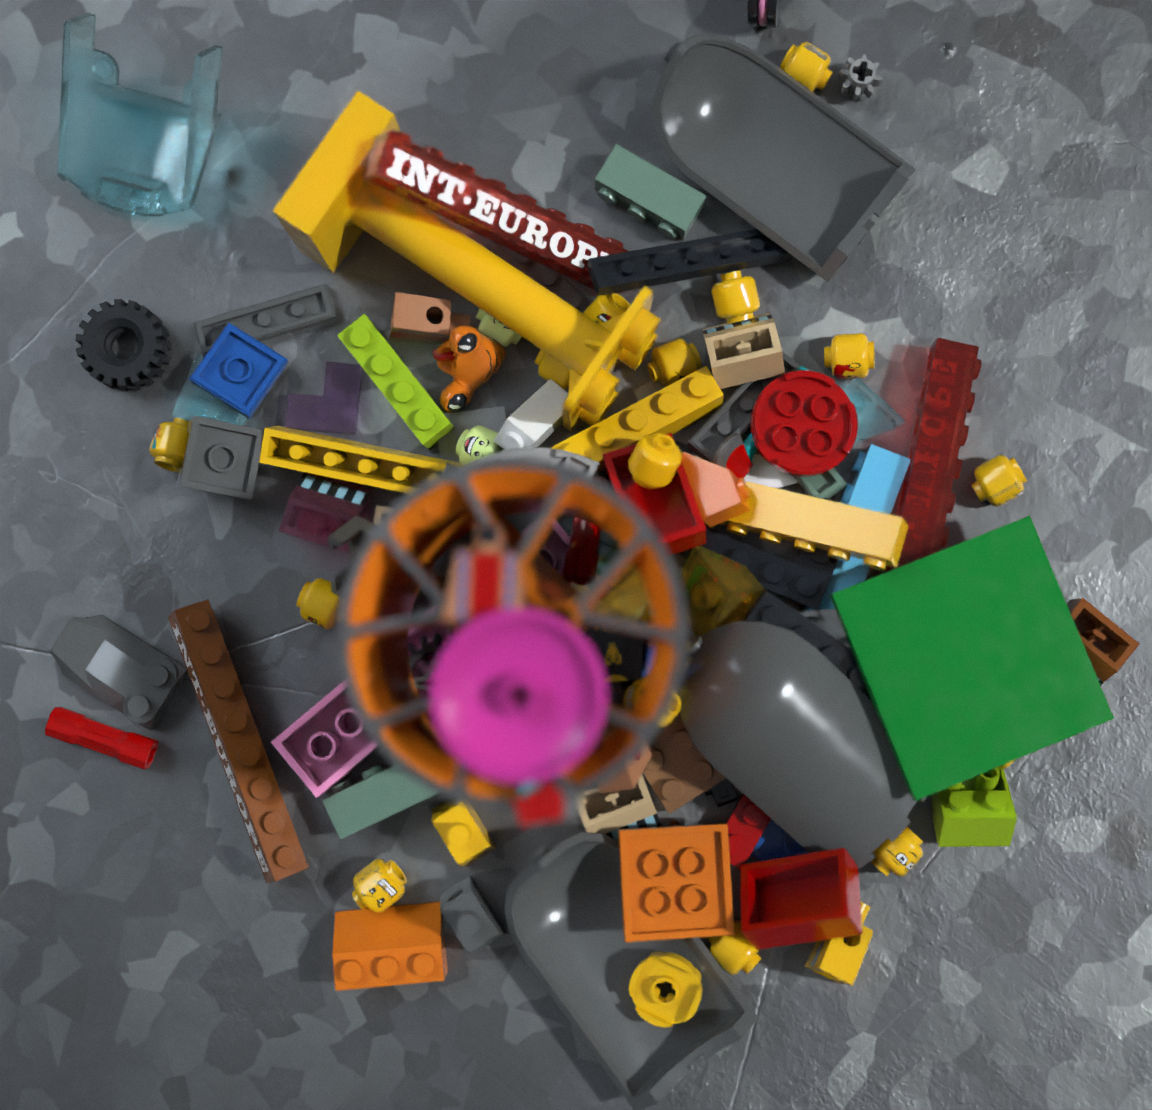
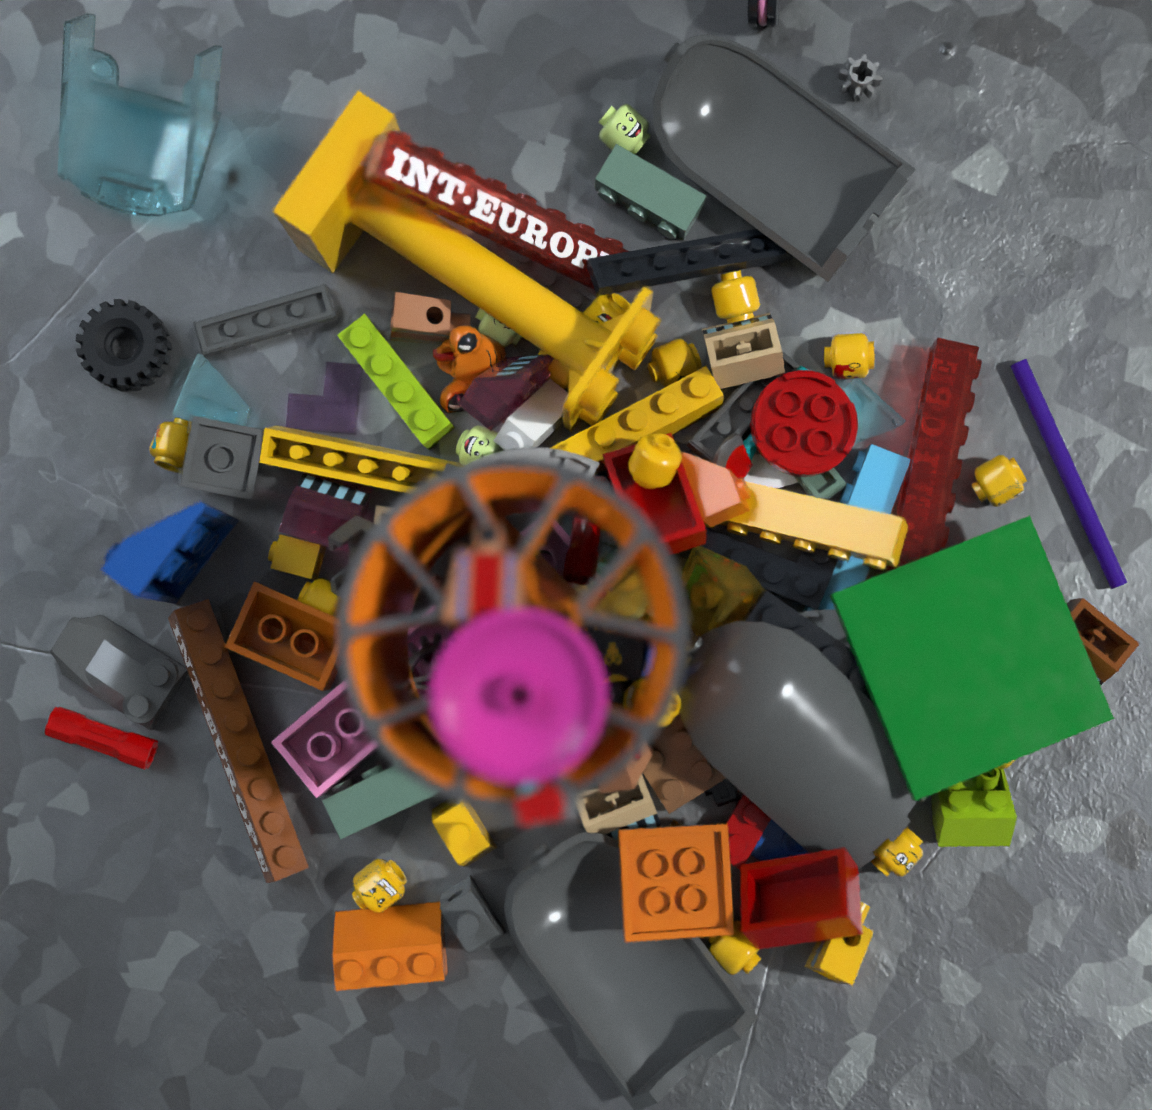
(169, 554): none -> blue slope
(239, 370): blue tile -> none
(287, 637): none -> orange slope
(296, 557): none -> yellow brick
(505, 388): none -> clear pink slope
(624, 128): none -> yellowish green head
(646, 995): yellow plate -> none
(807, 65): yellow head -> none
(1068, 474): none -> dark purple piece

